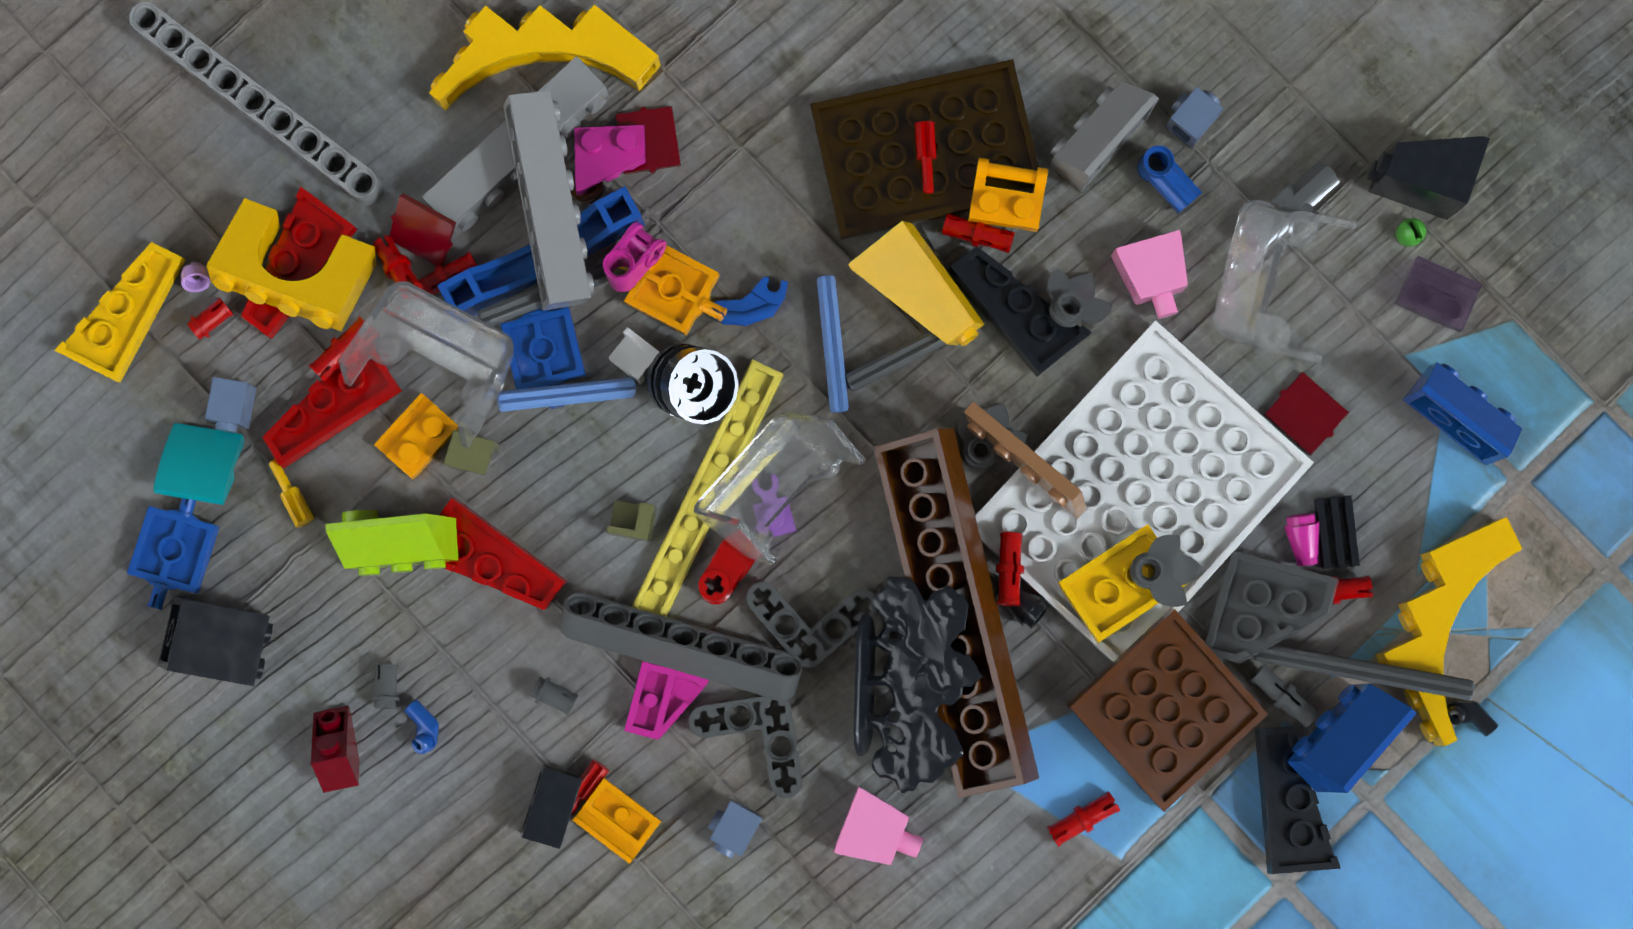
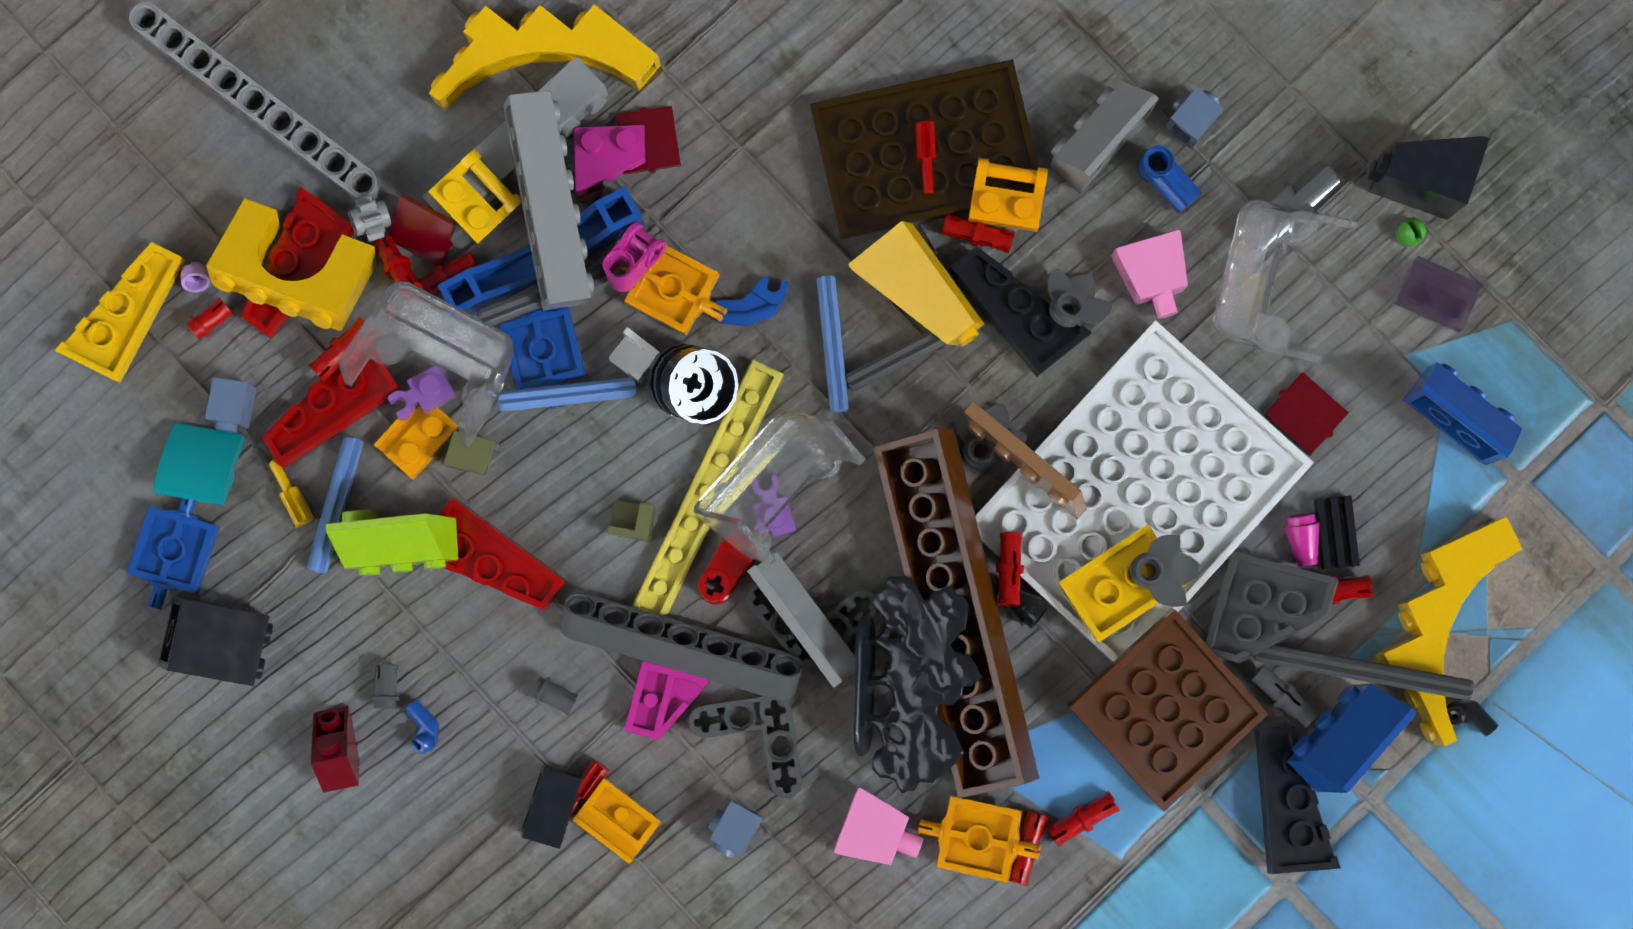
(335, 502): none -> medium blue axle
(369, 218): none -> light grey gear
(426, 390): none -> medium lavender plate
(467, 205): none -> yellow plate
(804, 619): none -> light grey fence
(979, 839): none -> light orange plate
(1032, 833): none -> red pin

